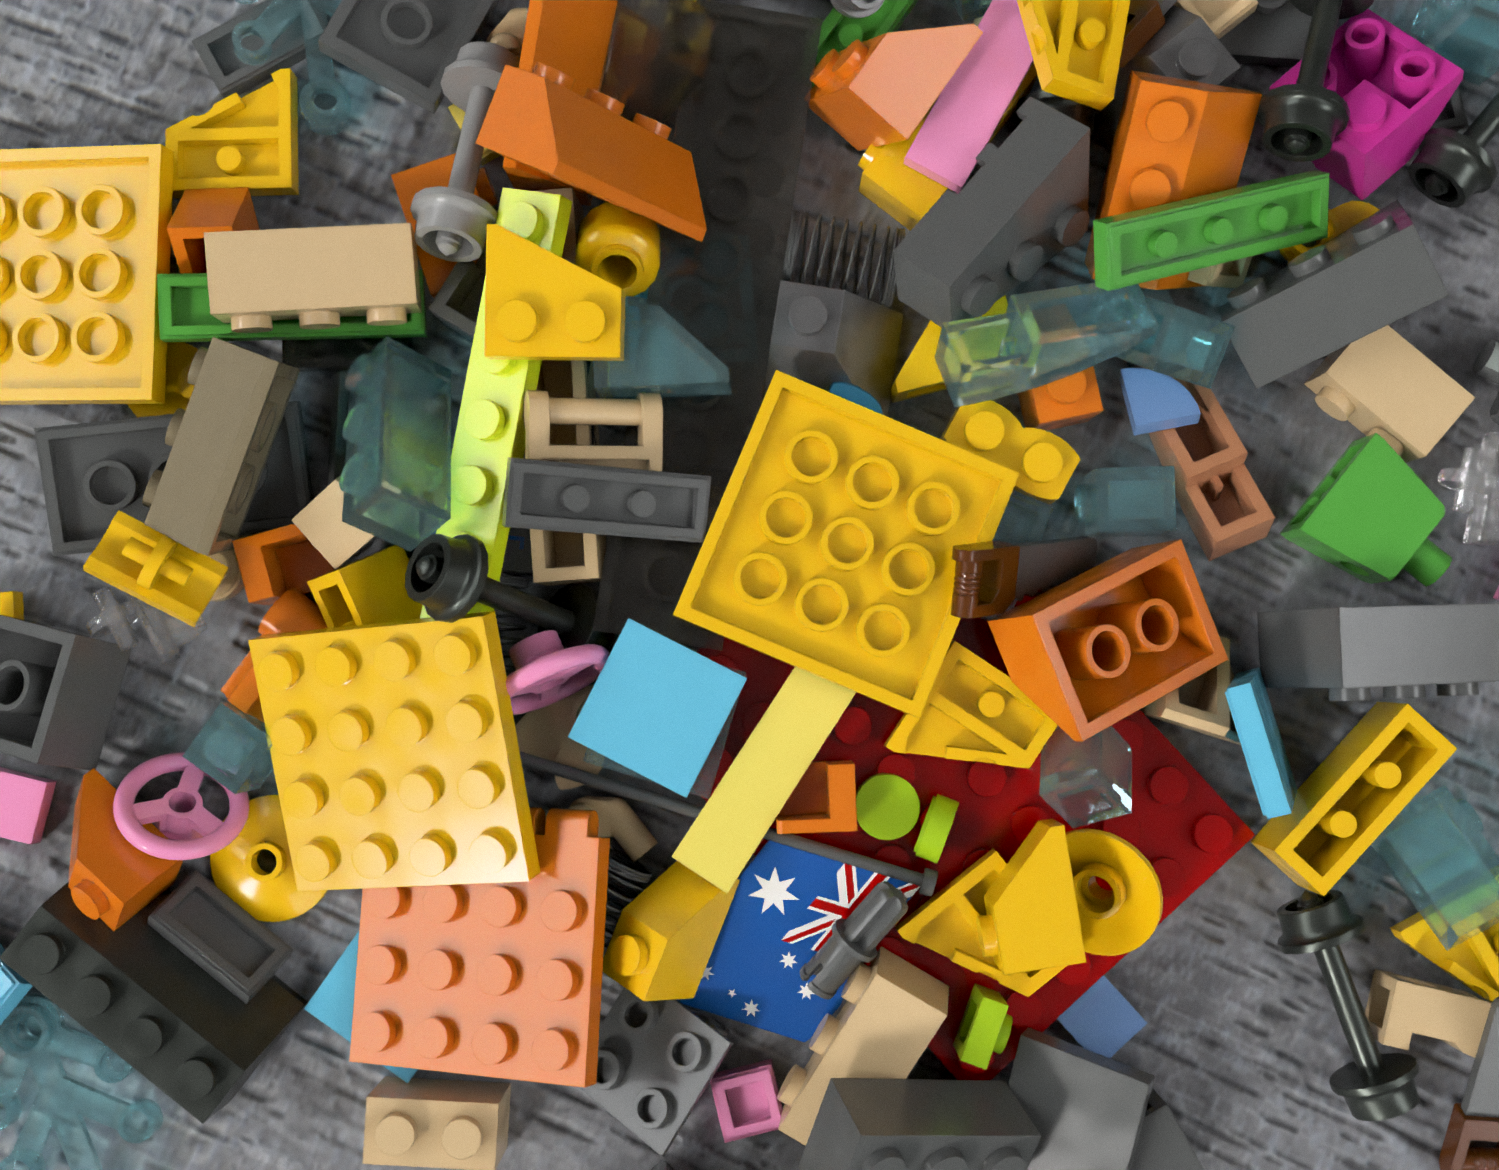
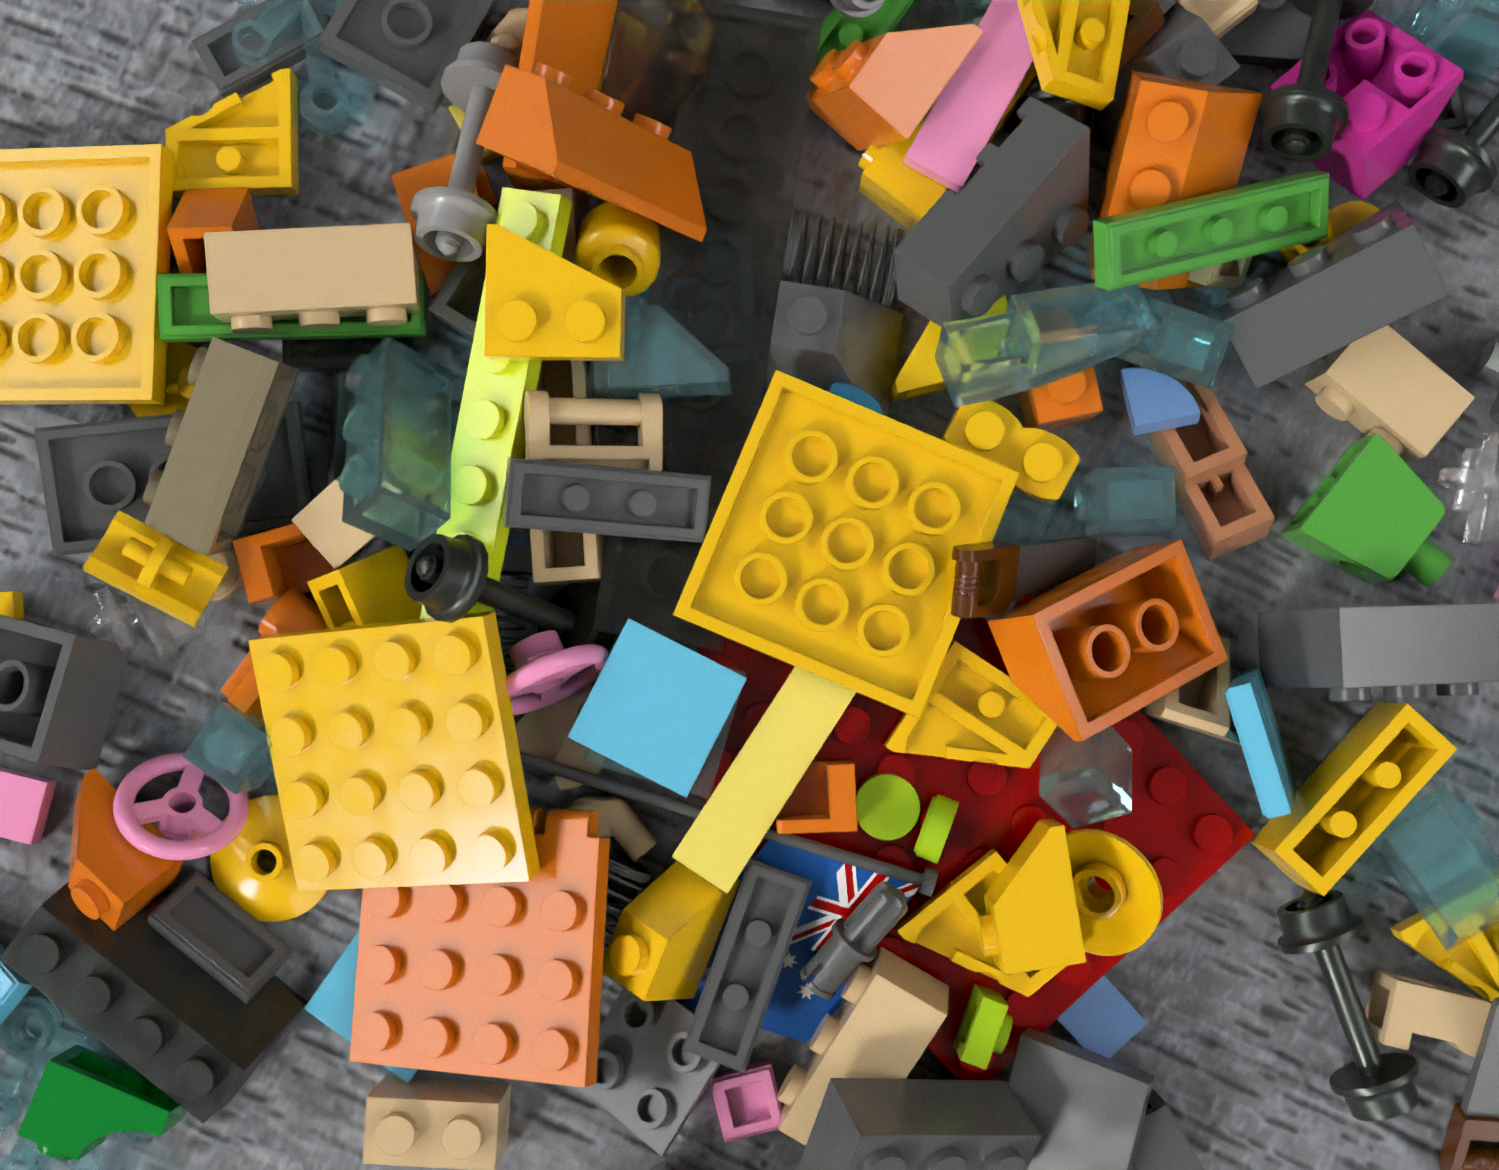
(88, 1098): none -> green arch
(747, 965): none -> dark grey tile

